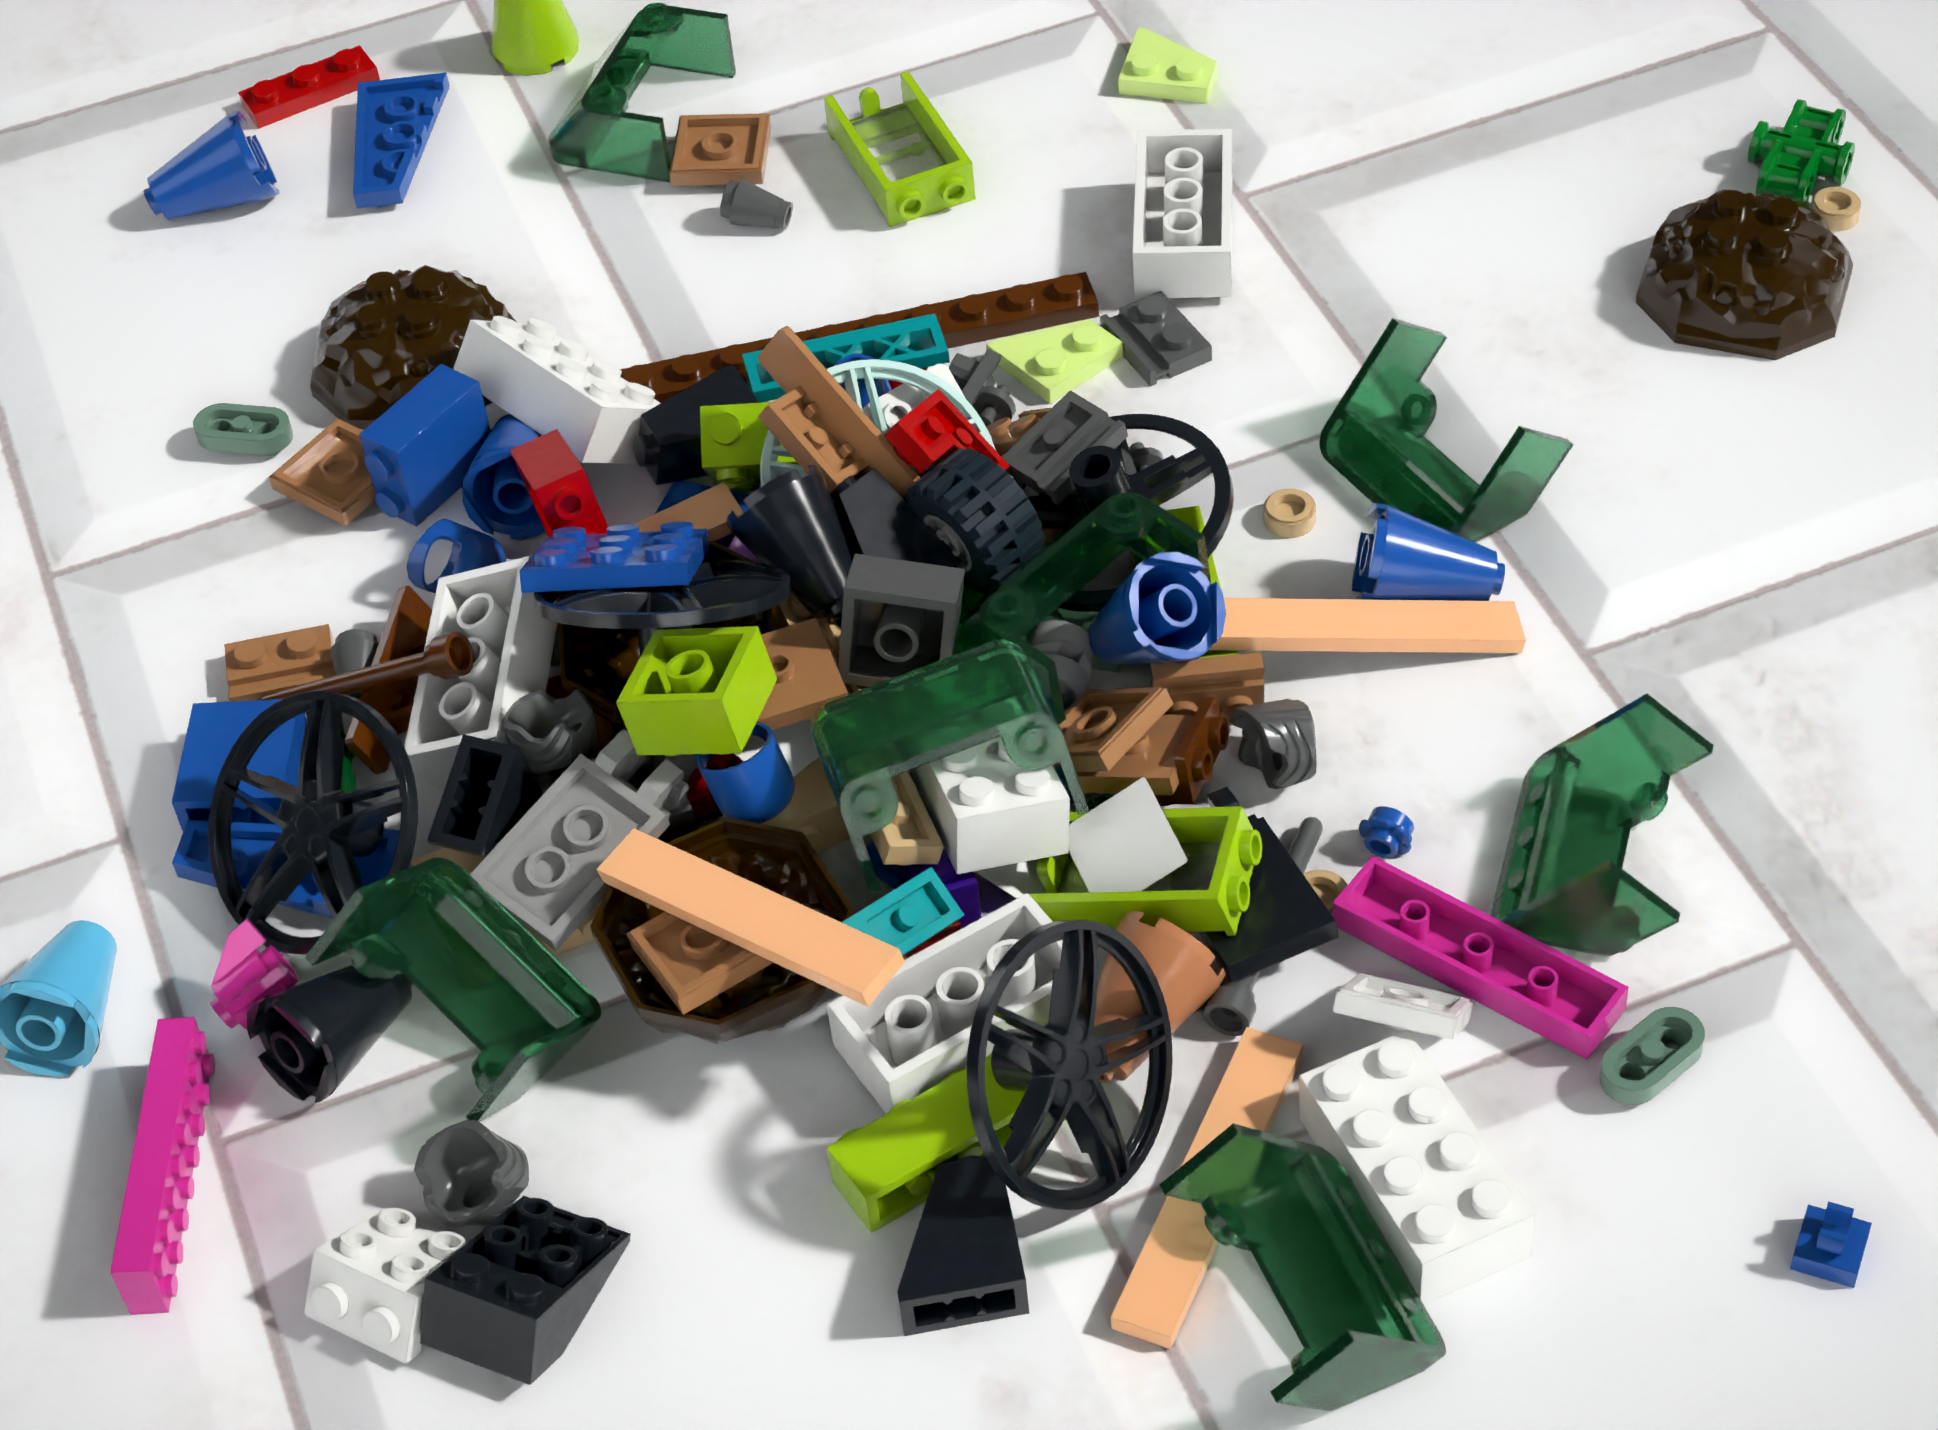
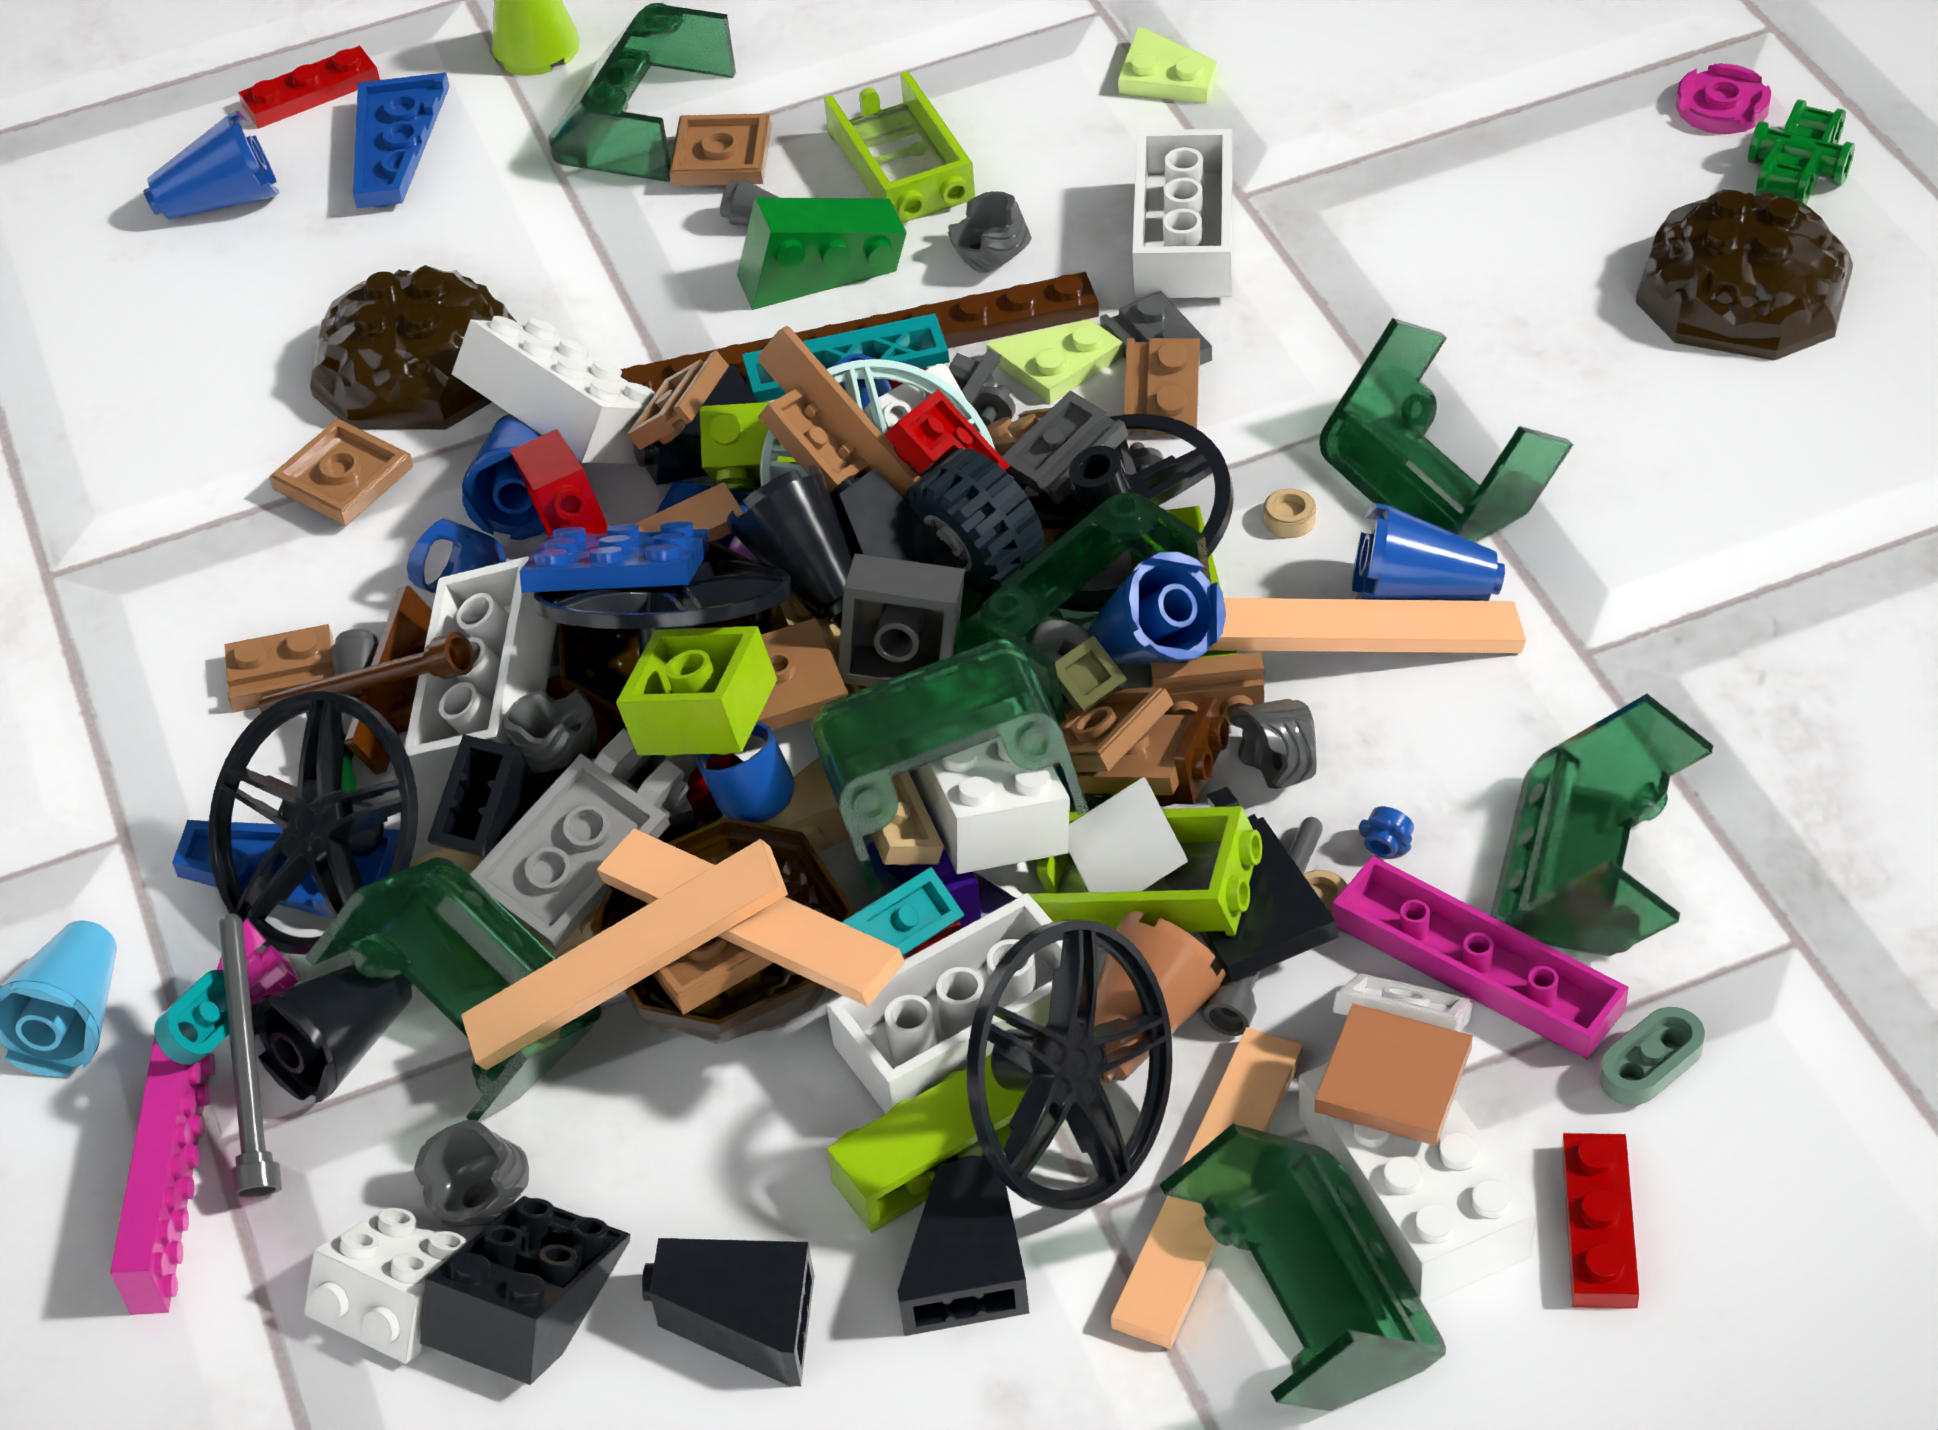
(194, 1021): none -> teal plate
(207, 743): blue brick -> none
(243, 429): sand green plate -> none
(254, 1170): none -> dark grey piece
(425, 444): blue brick -> none
(624, 954): none -> light nougat tile
(677, 401): none -> medium nougat plate
(736, 1299): none -> black slope
(816, 245): none -> green wedge
(990, 232): none -> dark grey hair
(1088, 675): none -> olive tile
(1163, 379): none -> medium nougat plate
(1393, 1074): none -> nougat tile
(1599, 1221): none -> red plate
(1723, 99): none -> dark pink tile
(1831, 1244): blue tile -> none
(1837, 207): tan tile -> none

